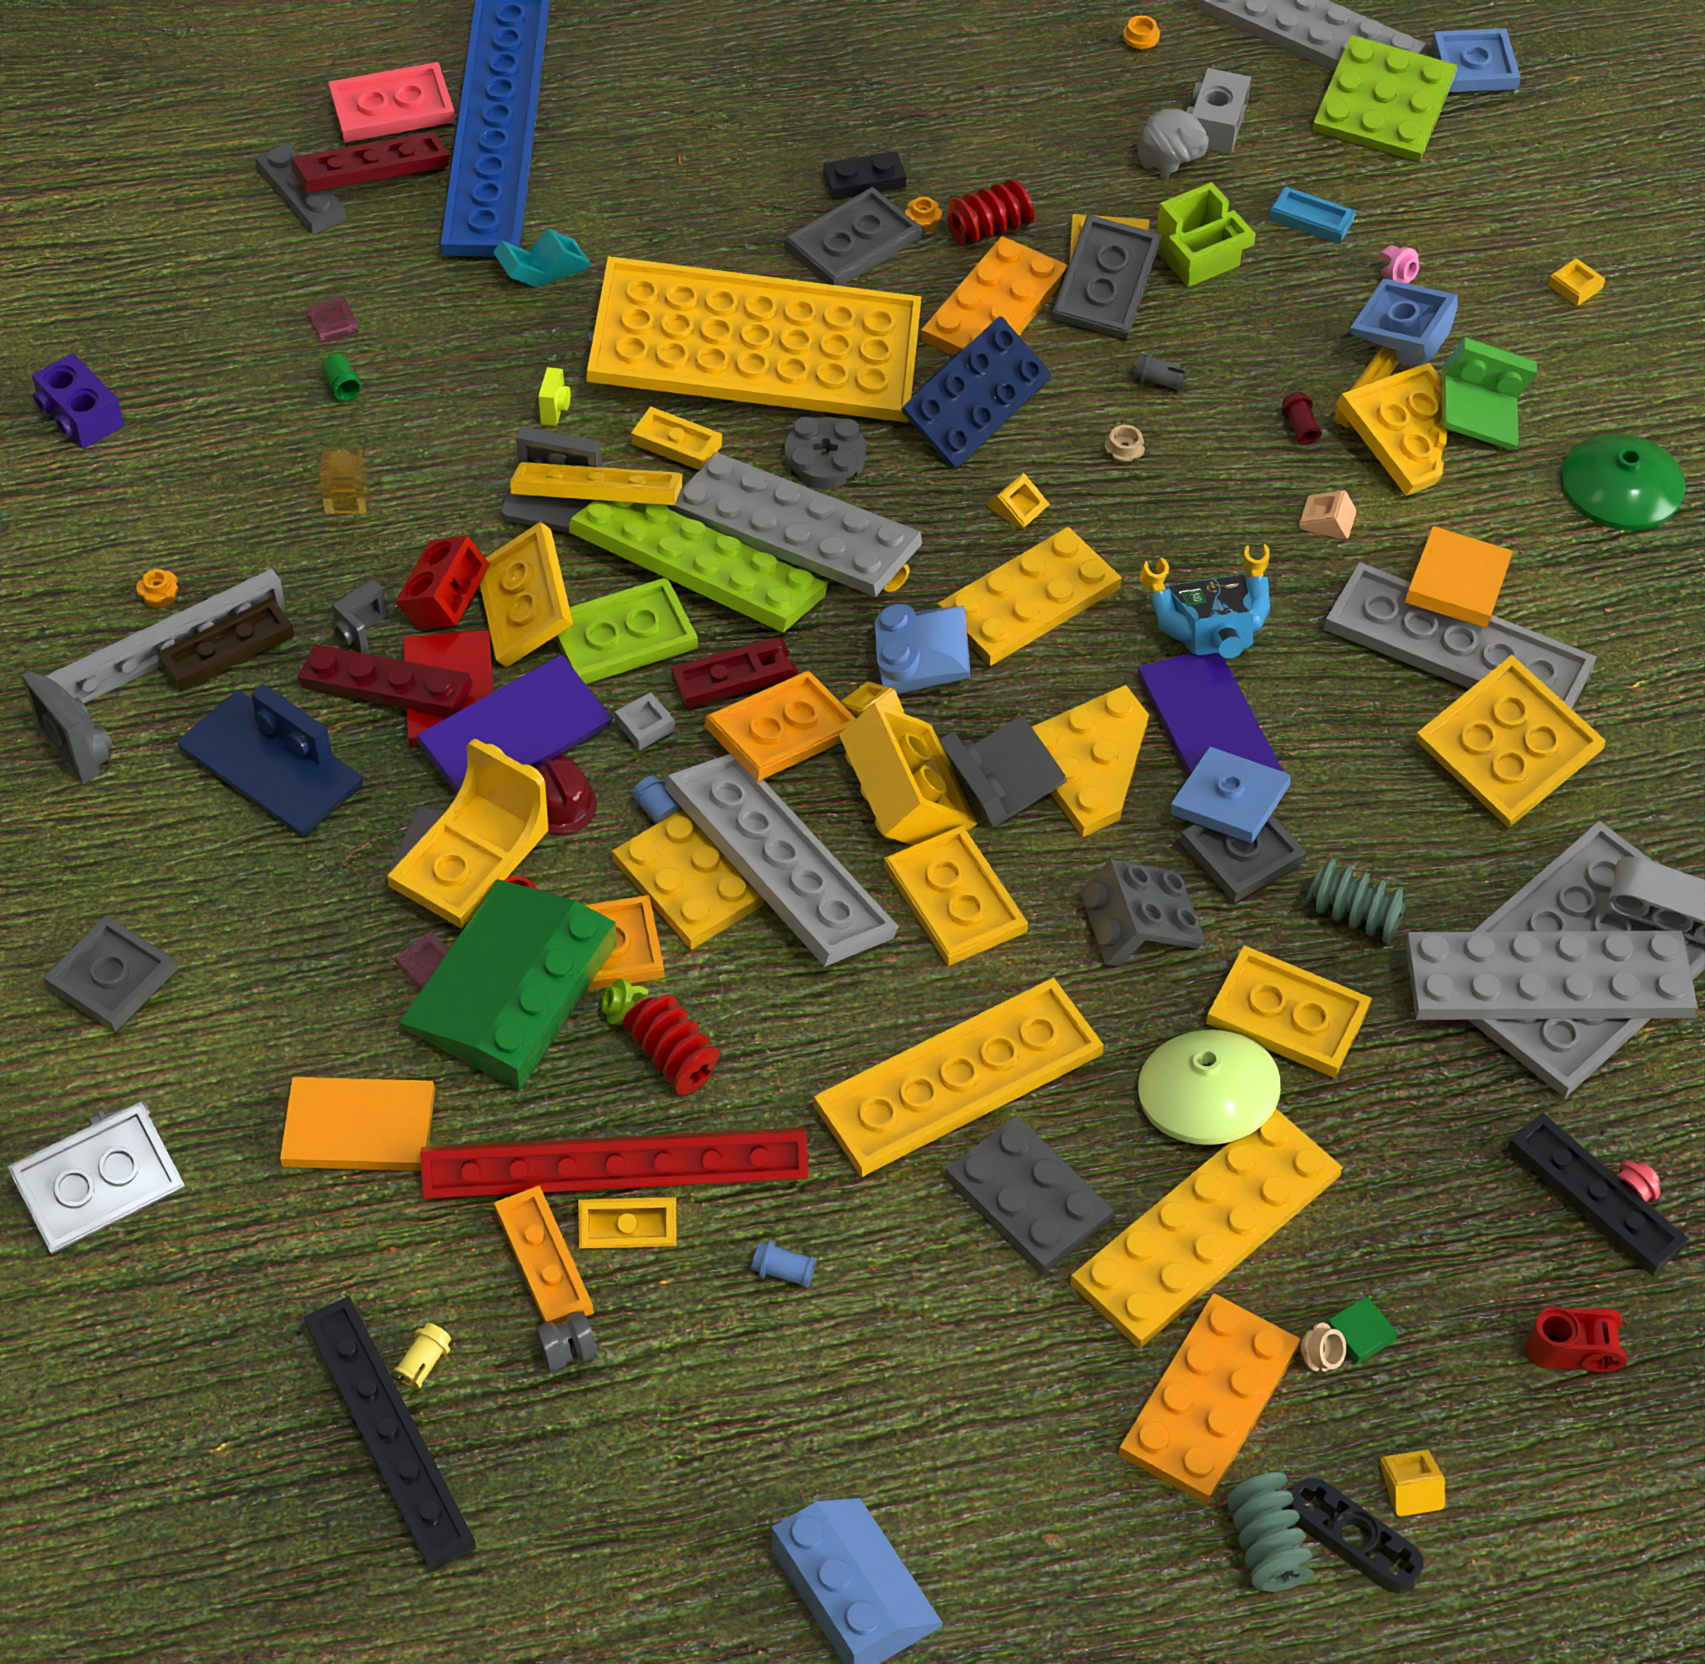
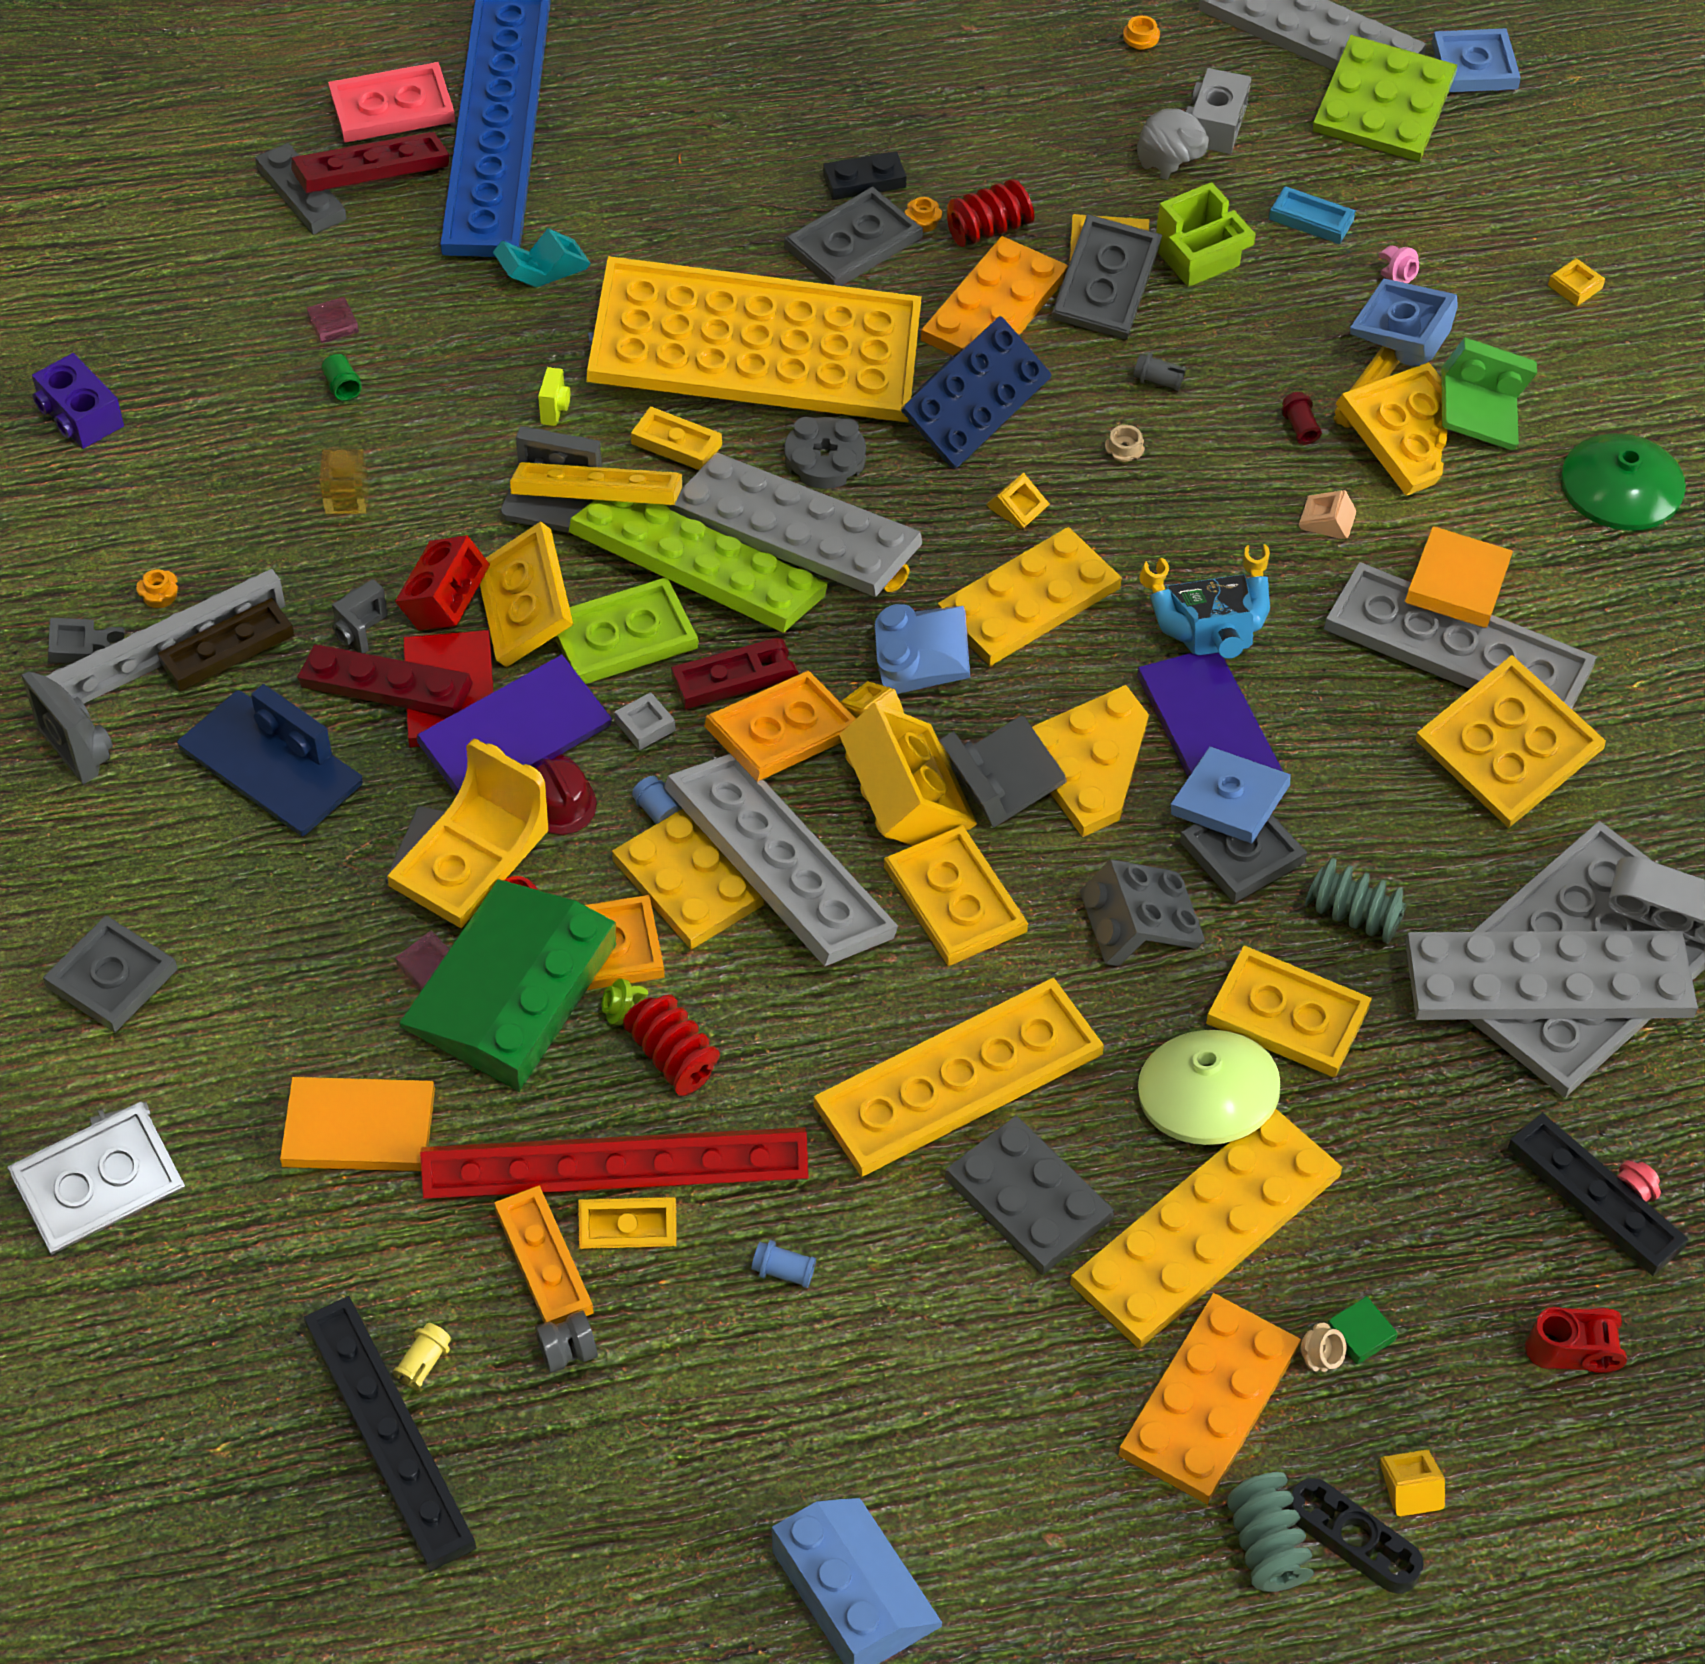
(77, 639): none -> dark grey plate

